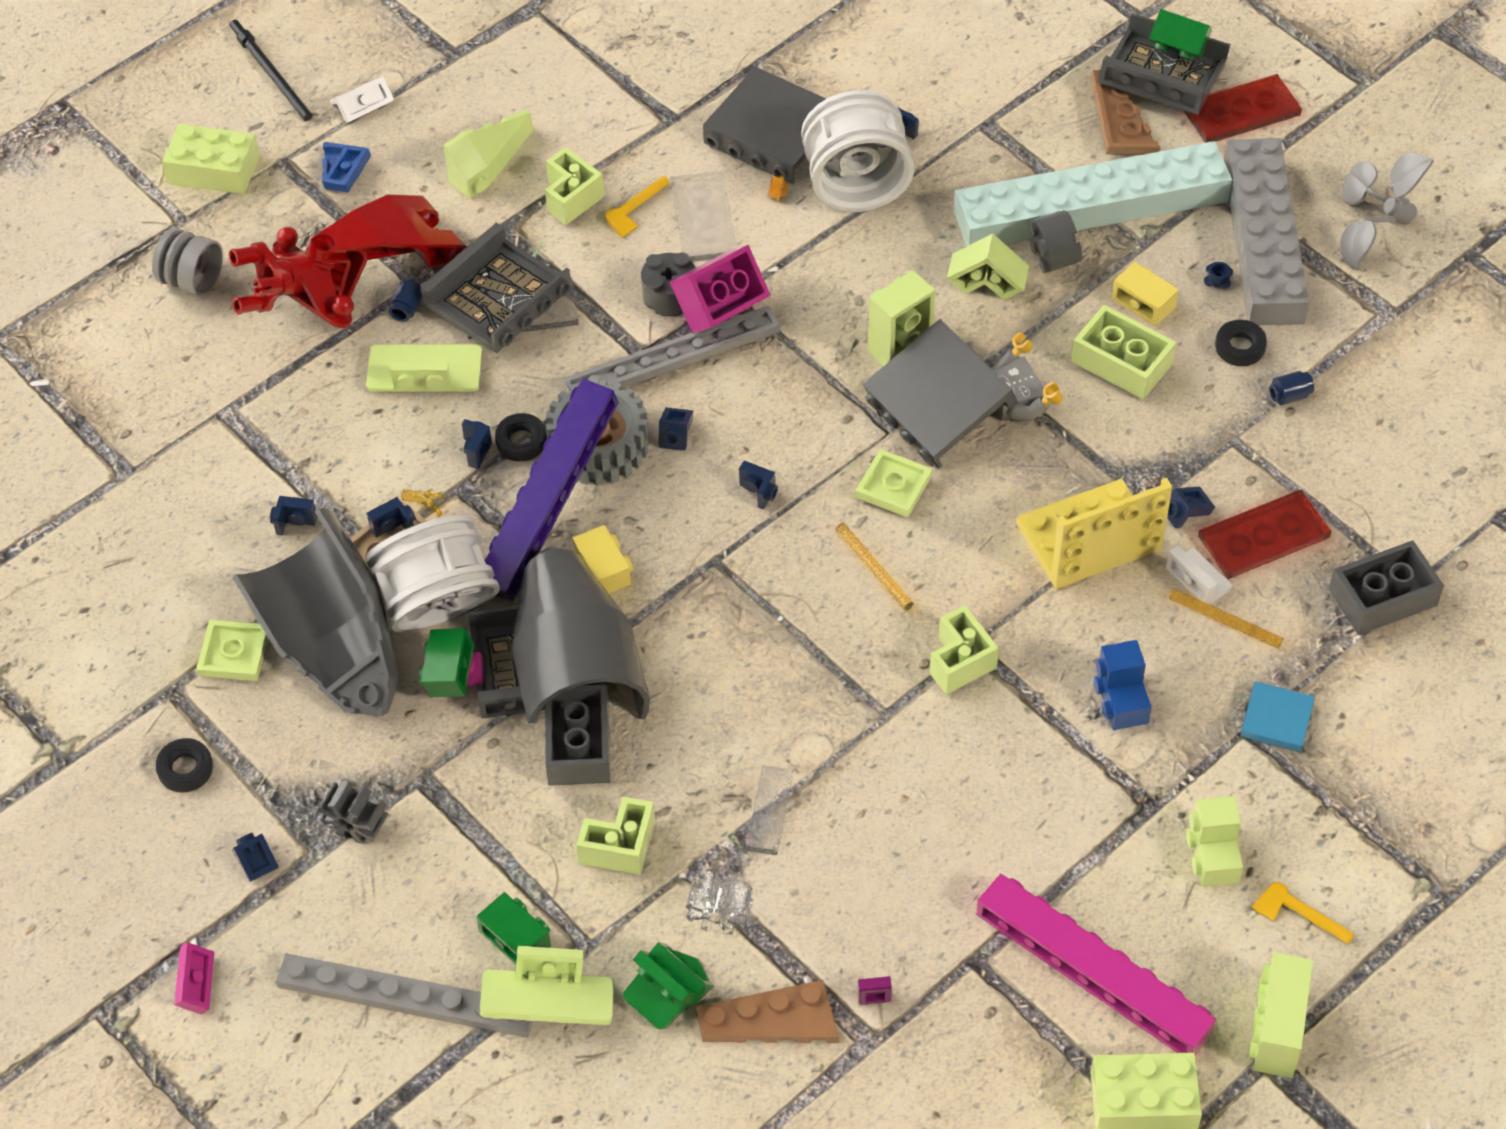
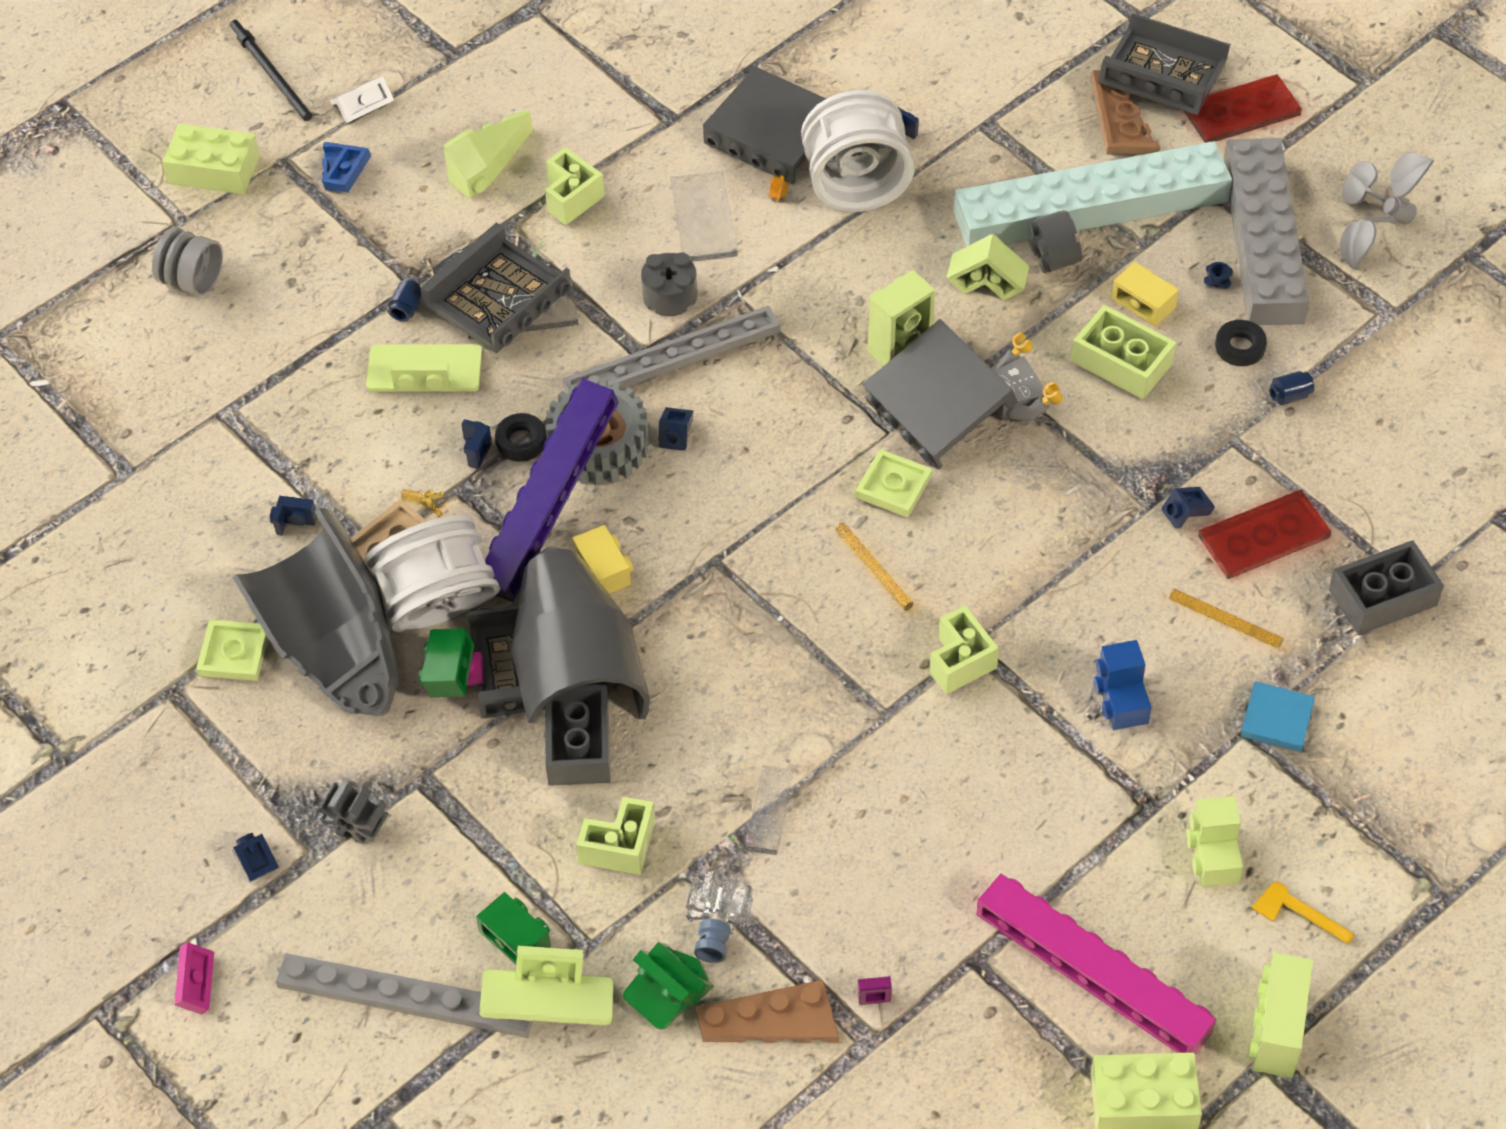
(191, 780): black tyre -> none
(336, 257): red piece -> none
(389, 516): dark blue bracket -> none
(618, 217): yellow piece -> none
(712, 940): none -> sand blue wheel
(720, 288): dark pink brick -> none
(758, 480): dark blue bracket -> none
(1096, 530): light yellow bracket -> none
(1180, 35): green brick -> none
(1197, 574): white panel -> none

